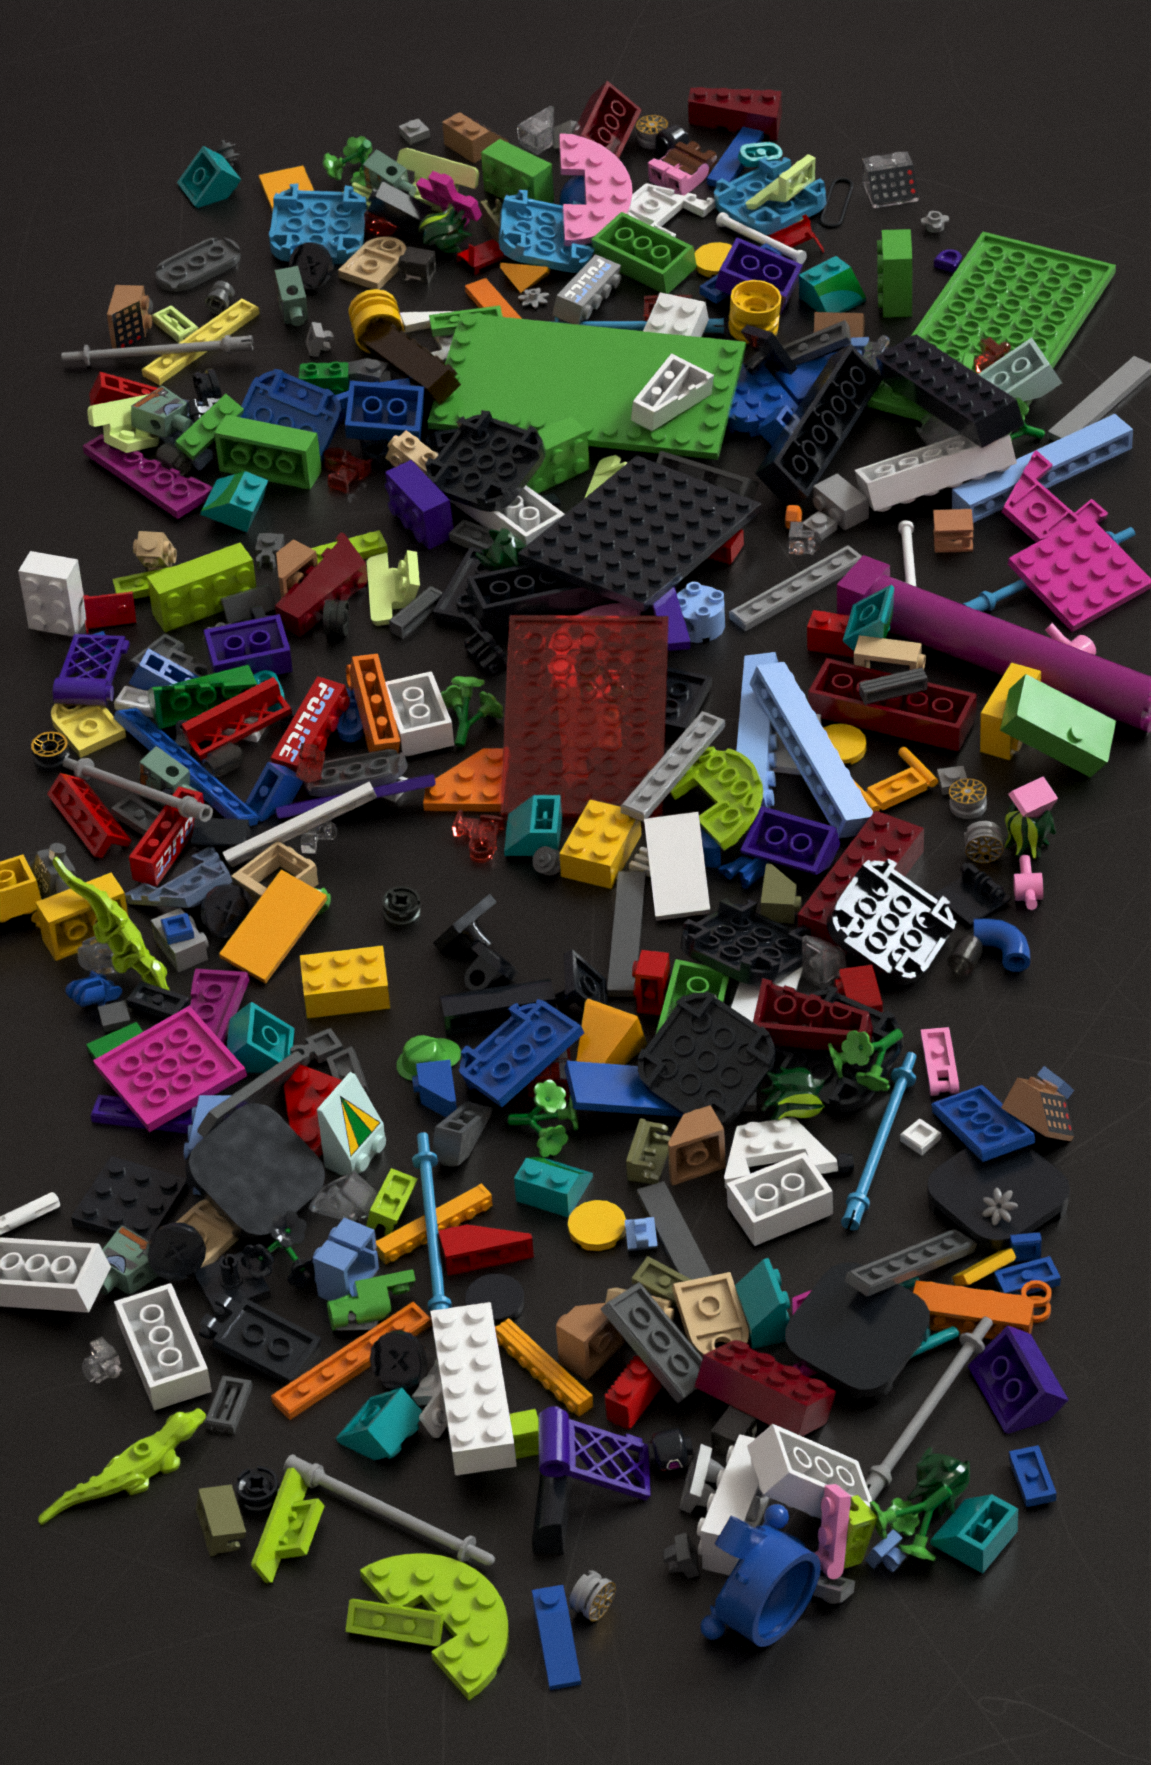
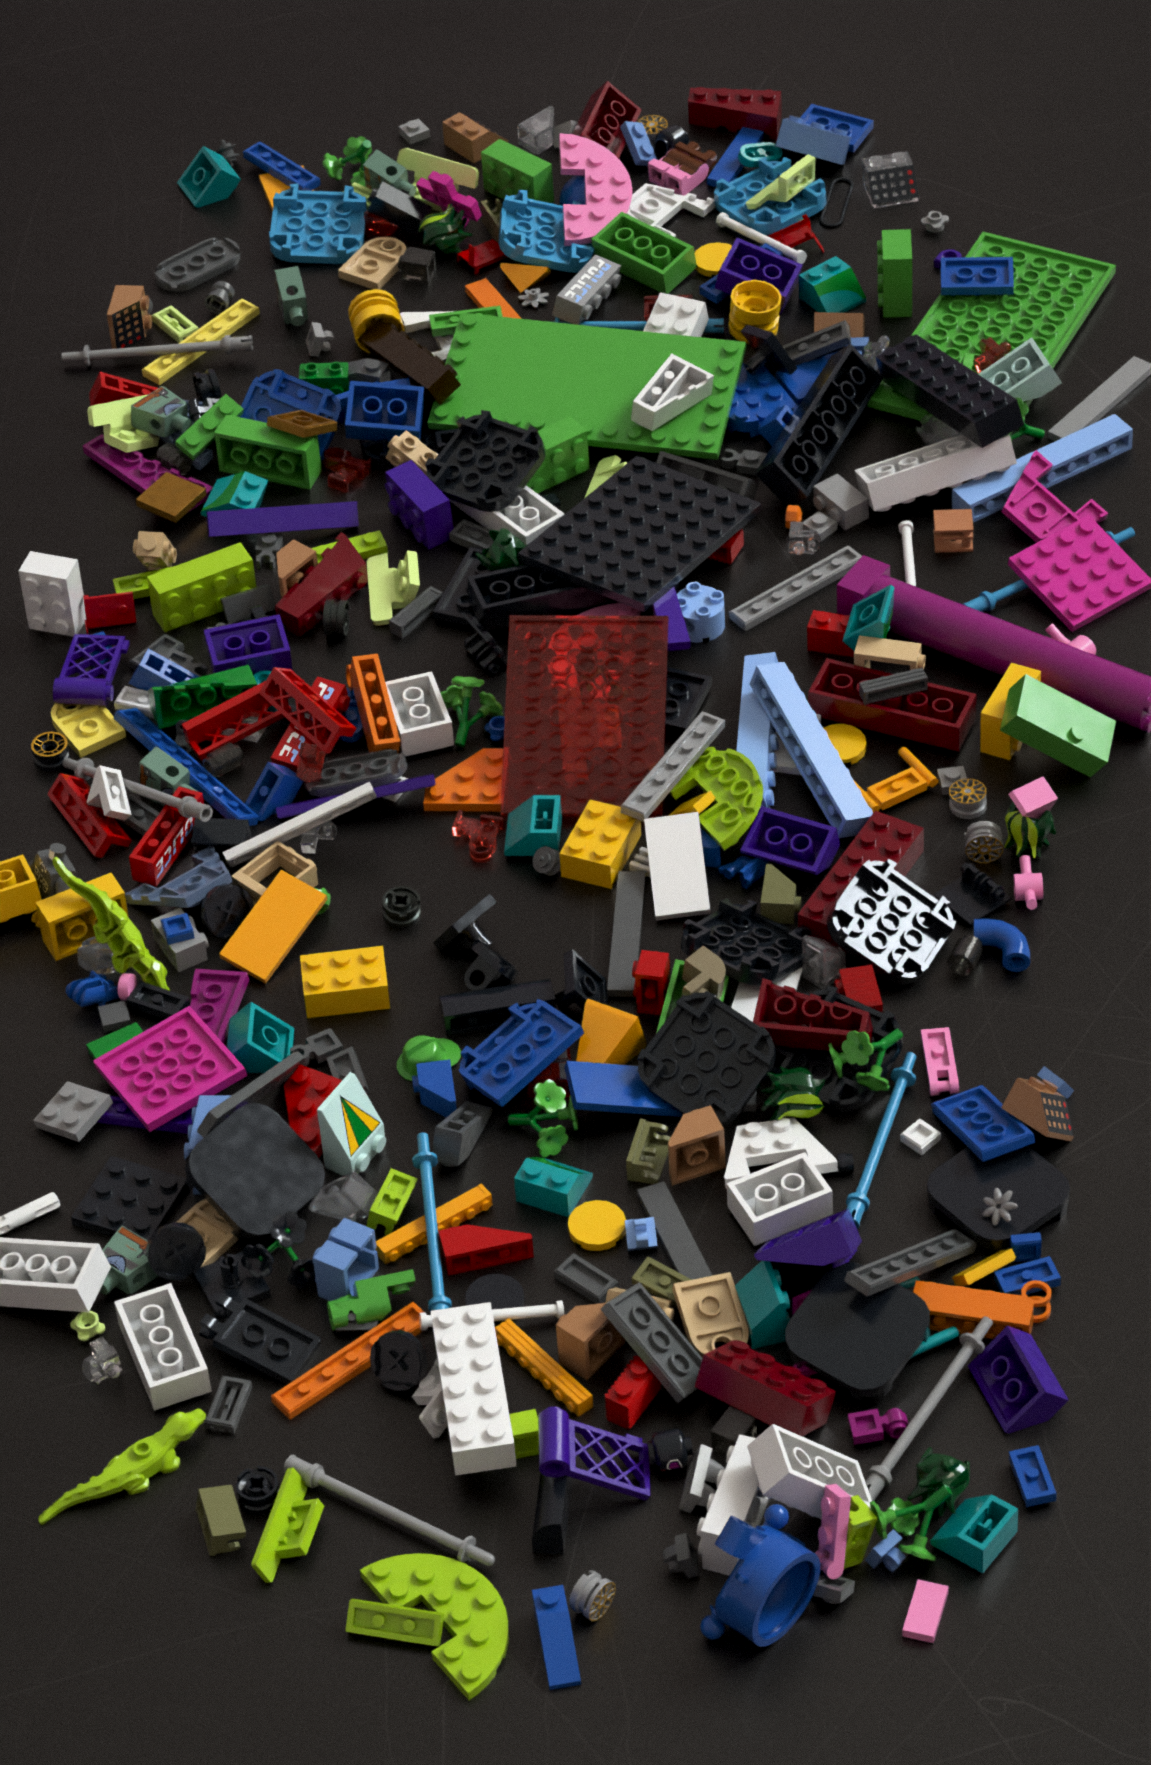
(73, 1111): none -> light grey plate
(87, 1325): none -> yellowish green plate
(109, 793): none -> white slope
(126, 985): none -> bright pink tile
(171, 497): none -> pearl gold tile
(281, 167): none -> blue tile
(282, 519): none -> dark purple tile
(302, 423): none -> pearl gold tile
(313, 264): black tile -> none
(313, 703): none -> red fence
(382, 1425): teal slope -> none
(496, 728): none -> blue plate
(512, 1313): none -> white bar
(585, 1278): none -> dark grey tile
(638, 142): none -> medium blue plate
(695, 804): none -> yellow tile
(703, 973): none -> dark tan brick
(745, 463): none -> dark grey plate
(813, 140): none -> medium blue wedge
(819, 1243): none -> dark purple slope
(857, 126): none -> blue plate
(870, 1427): none -> magenta plate
(925, 1611): none -> bright pink tile
(977, 276): none -> blue plate

